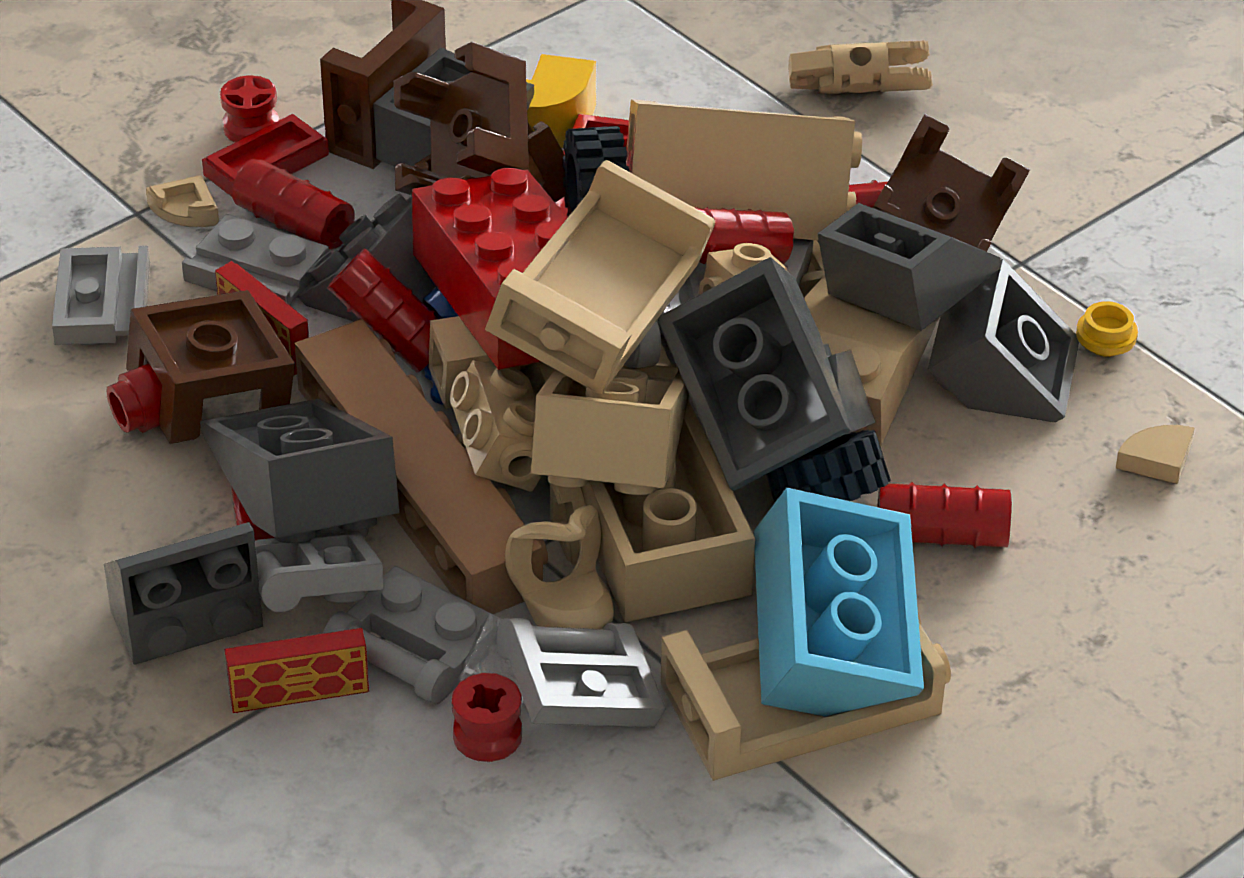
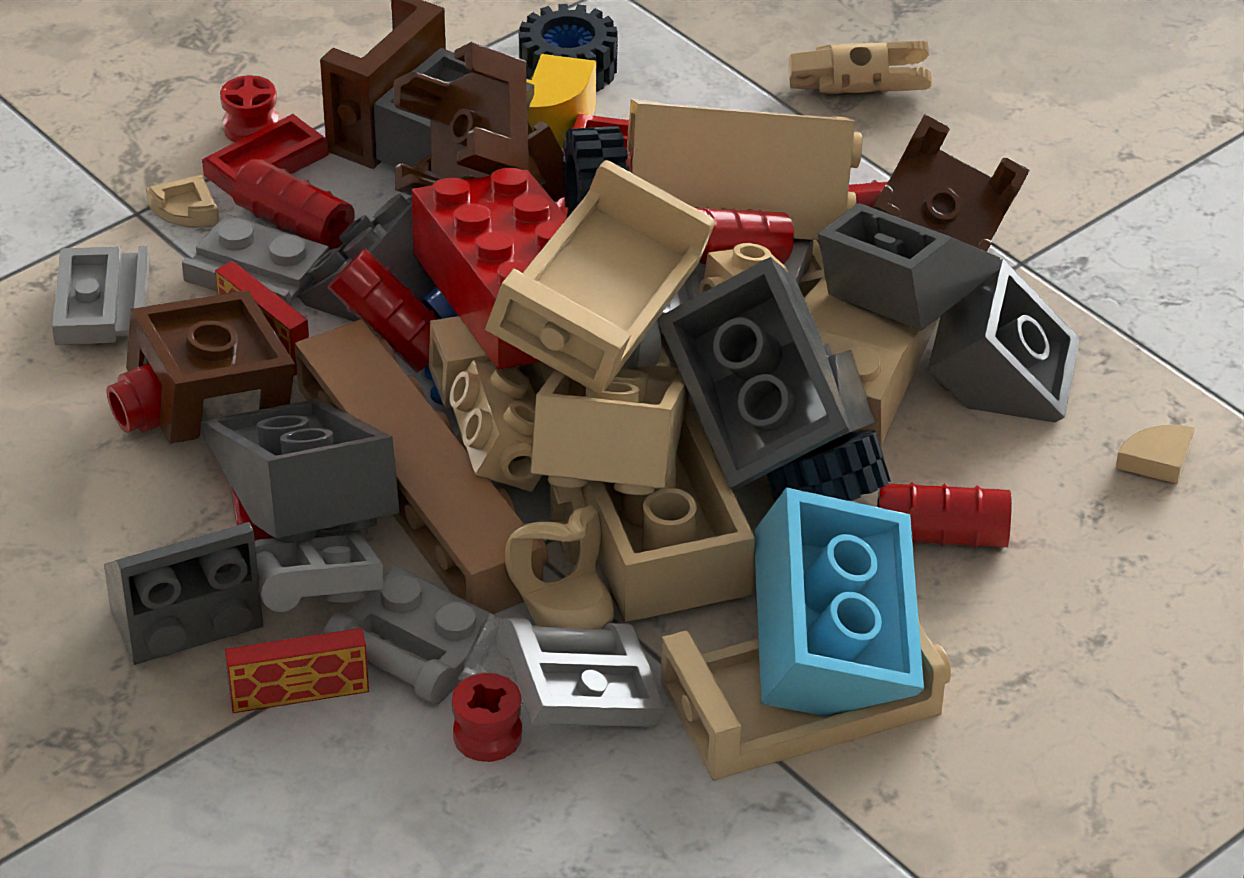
(573, 36): none -> black bush
(1107, 329): yellow plate -> none

